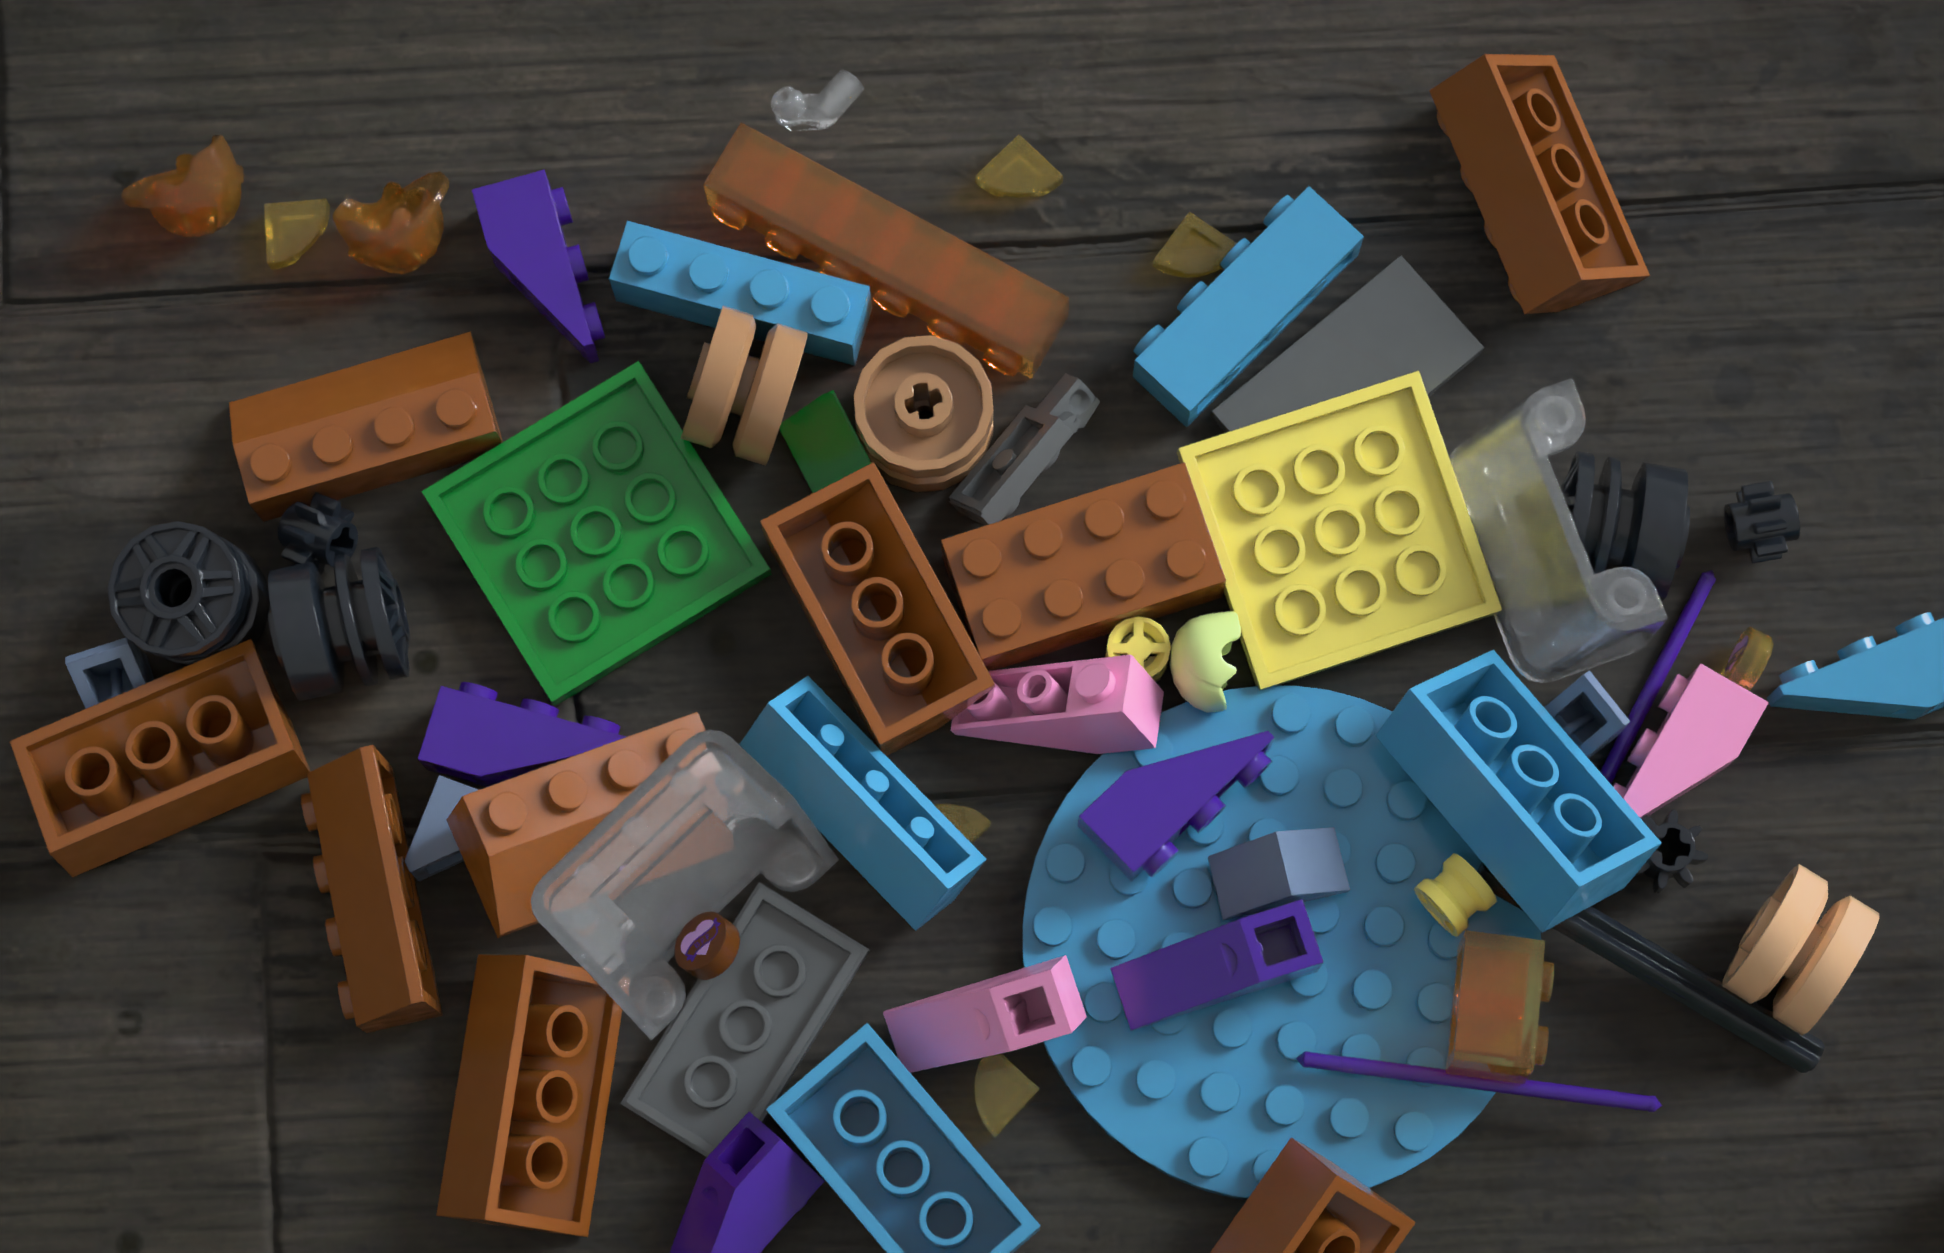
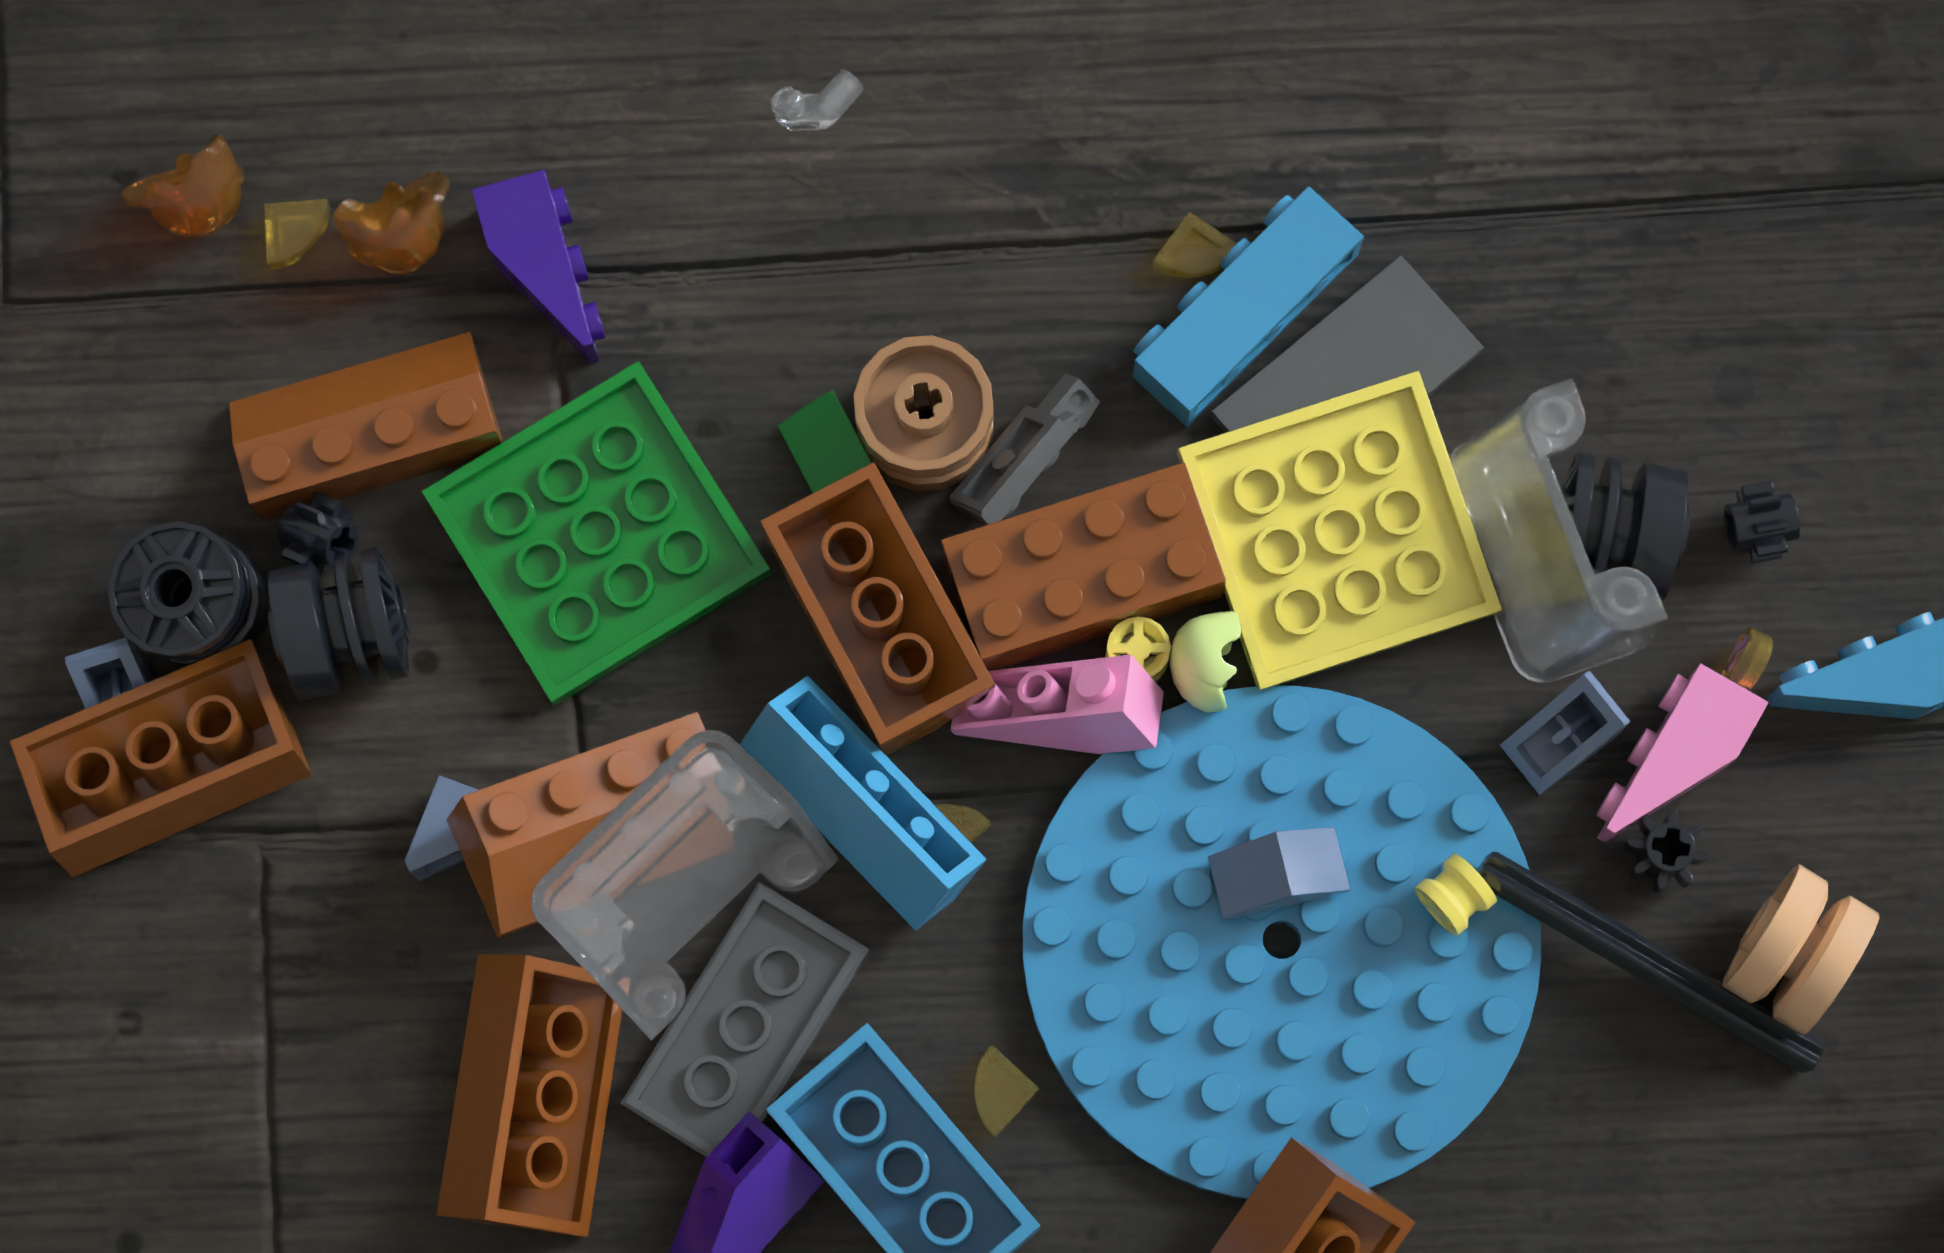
(371, 892): dark orange slope -> none
(495, 741): dark purple slope -> none
(698, 278): dark azure brick -> none
(707, 945): reddish brown tile -> none
(743, 385): medium nougat wheel -> none
(882, 246): clear orange brick -> none
(987, 1017): bright pink slope -> none
(1019, 172): clear yellow tile -> none
(1159, 801): dark purple slope -> none
(1218, 965): dark purple slope -> none
(1439, 1077): dark purple axle -> none
(1498, 1006): clear orange brick -> none
(1517, 789): dark azure brick -> none
(1537, 181): dark orange slope -> none
(1658, 675): dark purple axle -> none

